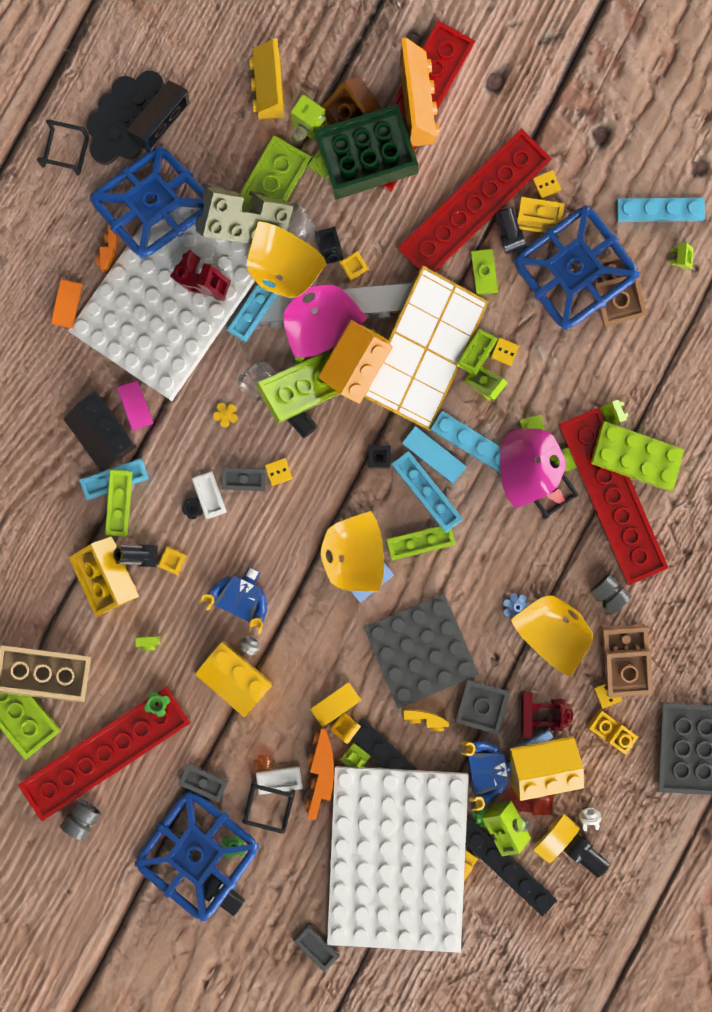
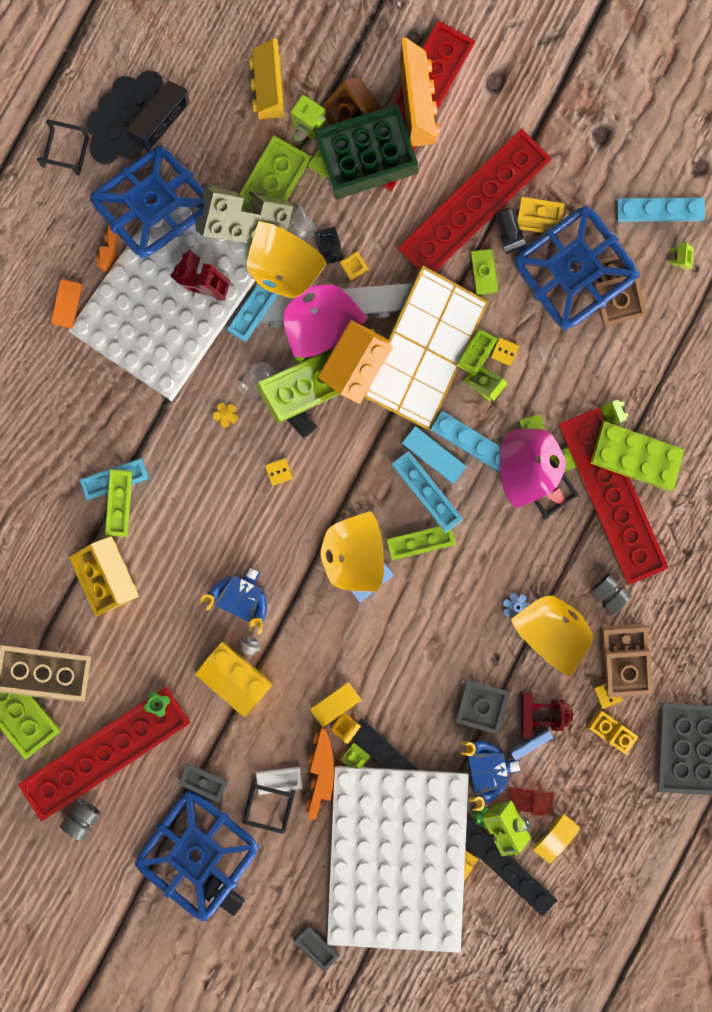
(99, 431): black slope -> none
(134, 405): dark pink slope -> none
(136, 555): black piece -> none
(148, 643): lime plate -> none
(172, 561): yellow tile -> none
(186, 508): black plate -> none
(209, 495): white tile -> none
(228, 842): bright green plate -> none
(244, 479): dark grey plate -> none
(264, 762): clear orange plate -> none
(383, 450): black plate -> none
(421, 651): dark grey plate -> none
(433, 720): yellow slope -> none
(546, 184): yellow tile -> none
(546, 768): yellow slope -> none
(583, 853): black piece -> none
(590, 817): white plate -> none

